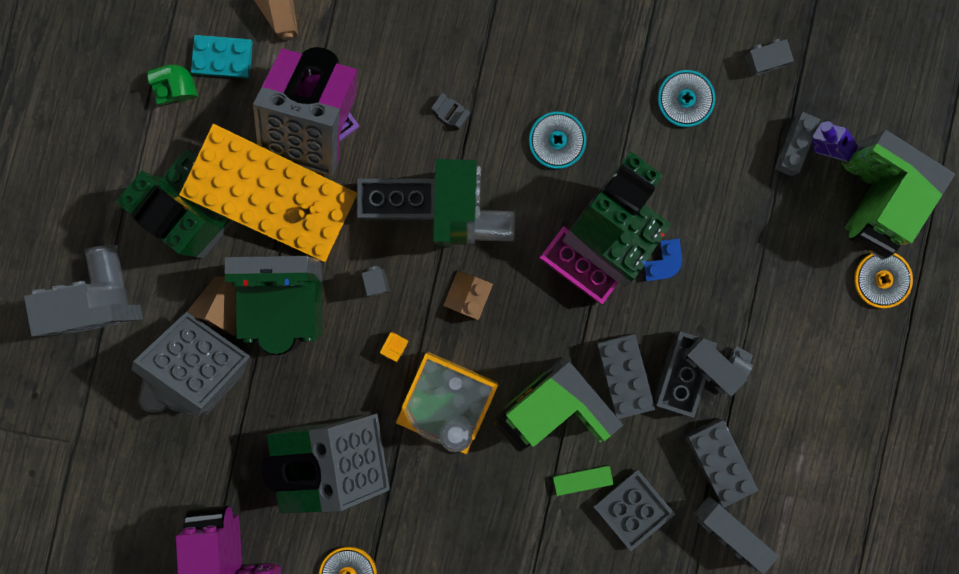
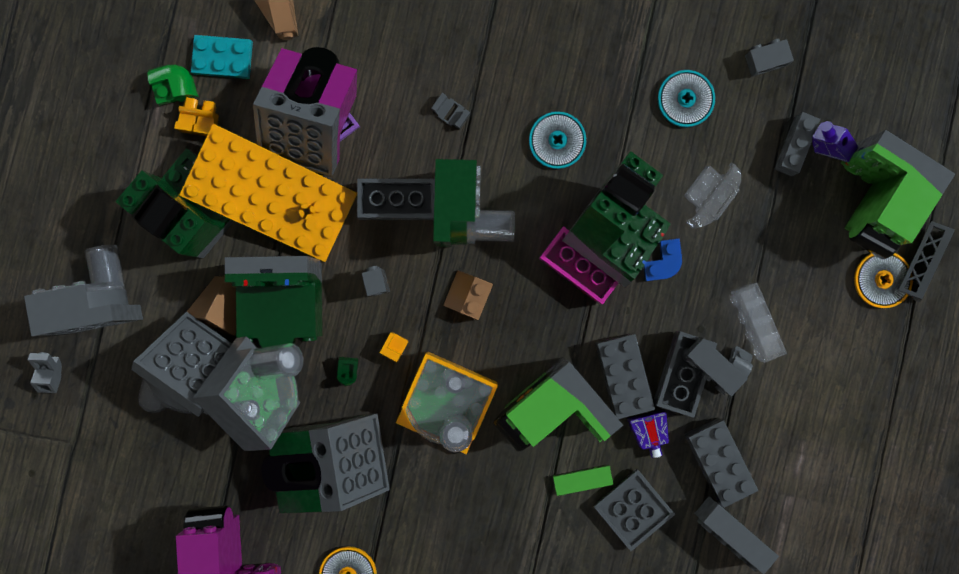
(47, 372): none -> dark grey brick
(195, 120): none -> light orange hips
(253, 392): none -> piece
(347, 370): none -> dark green plate
(650, 431): none -> dark purple torso
(712, 194): none -> clear plate
(758, 322): none -> clear brick
(932, 266): none -> dark grey fence

